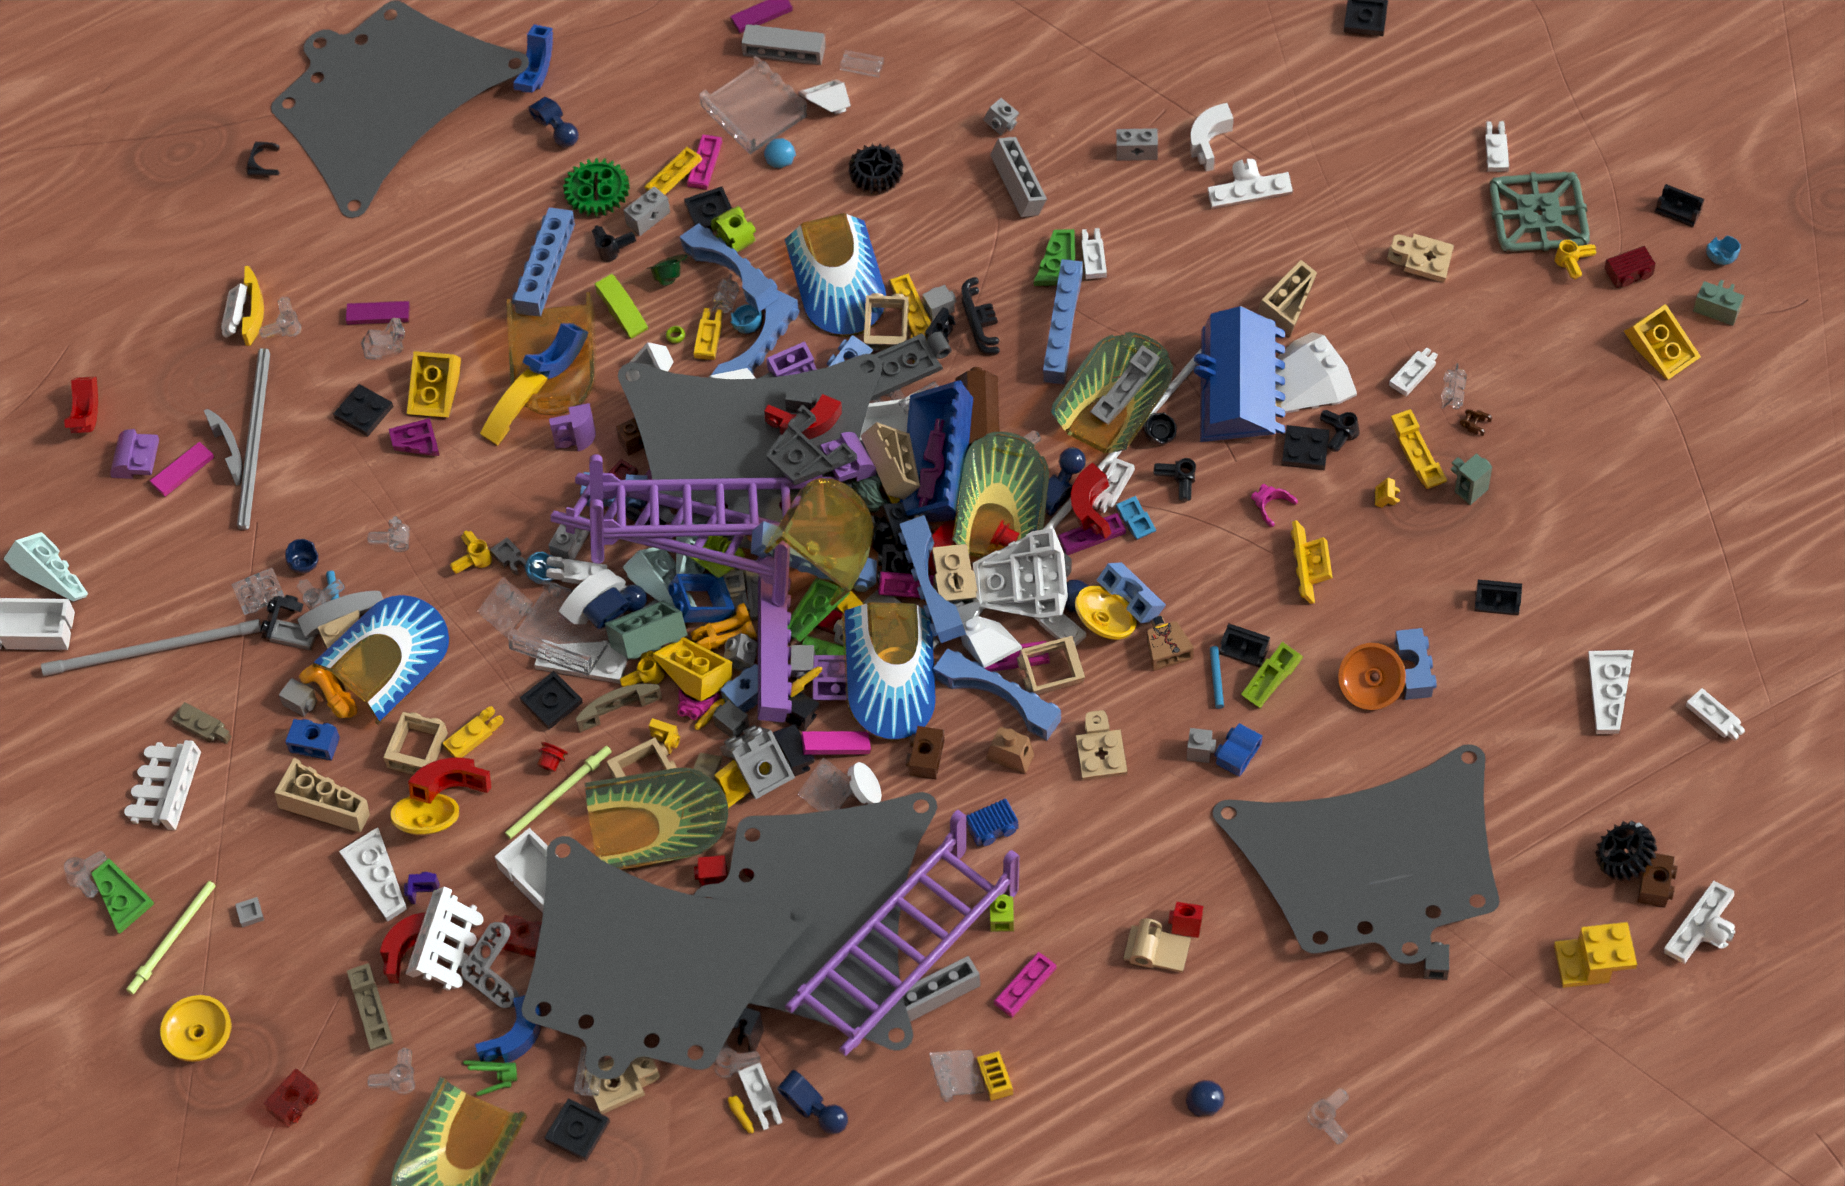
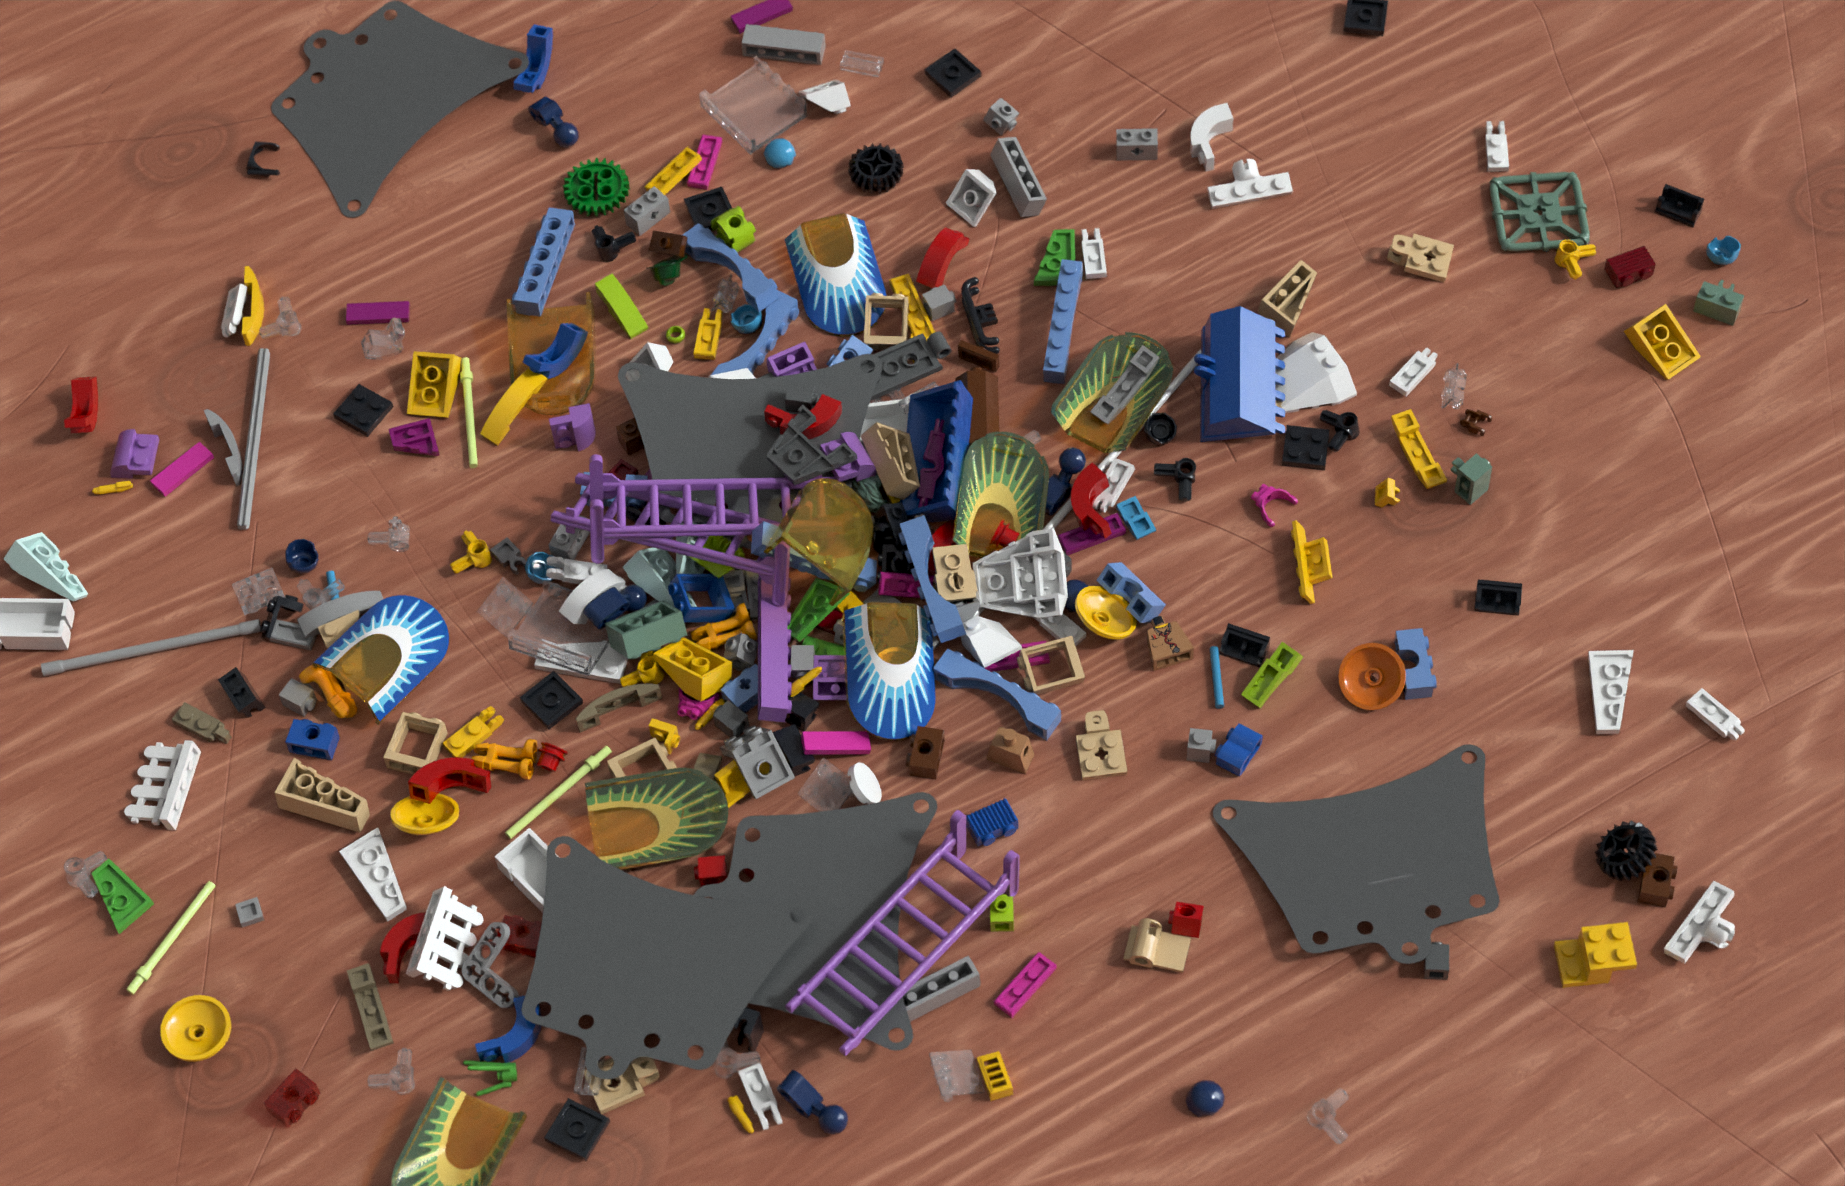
(118, 487): none -> yellow piece
(241, 692): none -> black hinge
(420, 883): dark purple bracket -> none
(466, 378): none -> yellowish green bar
(491, 752): none -> light orange piece
(668, 243): none -> reddish brown plate
(939, 256): none -> red arch
(942, 323): black piece -> none
(953, 72): none -> black plate
(972, 196): none -> white slope
(978, 355): none -> reddish brown plate

